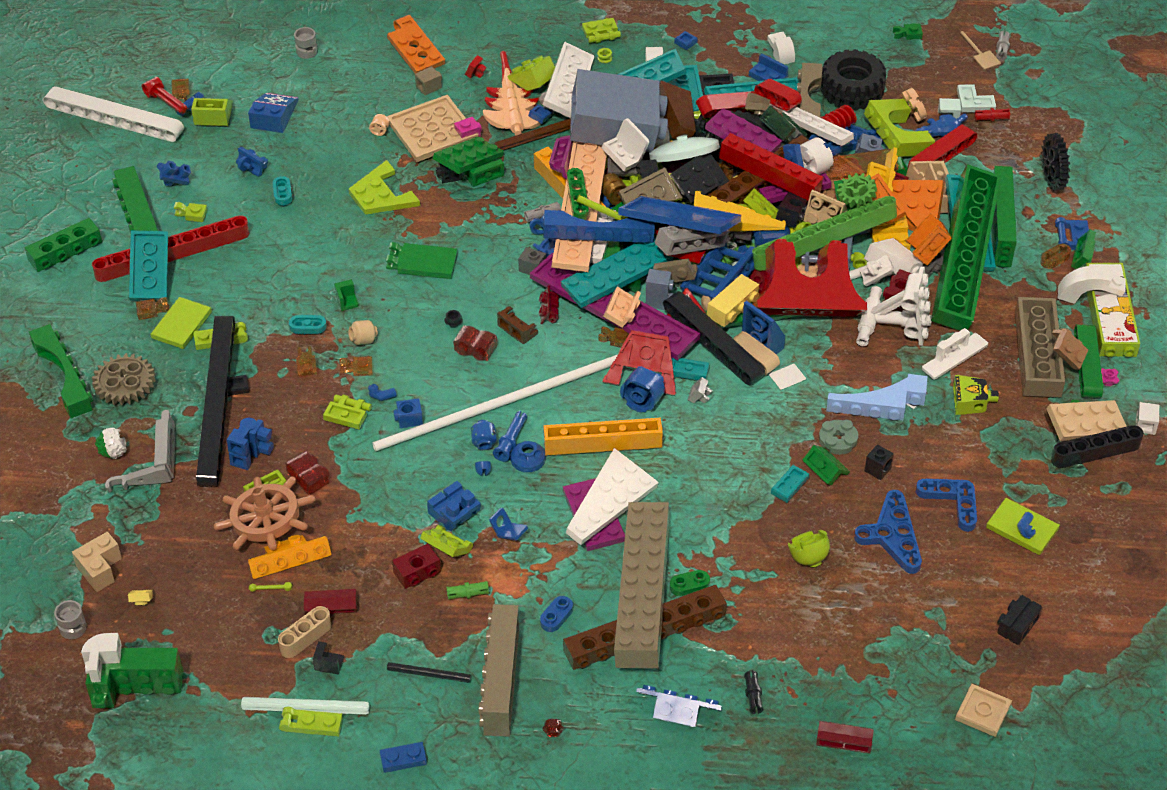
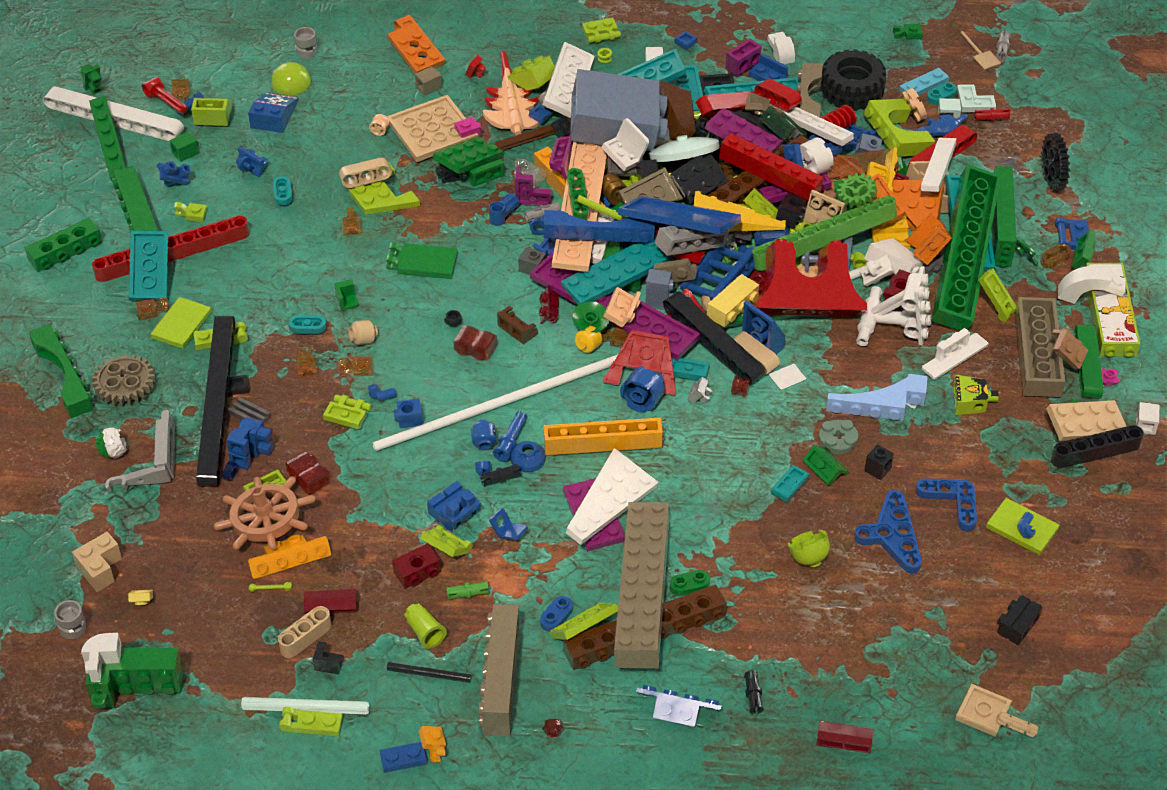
(91, 78): none -> green hips
(107, 135): none -> green plate
(184, 146): none -> green brick
(230, 471): none -> clear blue tile
(250, 409): none -> flat silver tile
(290, 79): none -> lime piece
(351, 223): none -> clear orange plate
(357, 169): none -> tan beam
(425, 626): none -> lime plant
(433, 739): none -> light orange plate
(500, 475): none -> black pin
(501, 209): none -> blue piece
(527, 193): none -> magenta panel
(529, 168): none -> clear piece
(561, 126): none -> black bracket
(583, 621): none -> lime tile
(588, 341): none -> yellow head
(590, 311): none -> green dish
(740, 386): none -> clear red wheel
(743, 57): none -> magenta brick
(926, 82): none -> medium azure plate
(938, 165): none -> white tile
(944, 91): none -> teal plate
(998, 294): none -> lime plate
(1017, 724): none -> tan axle
(1022, 247): none -> green plate

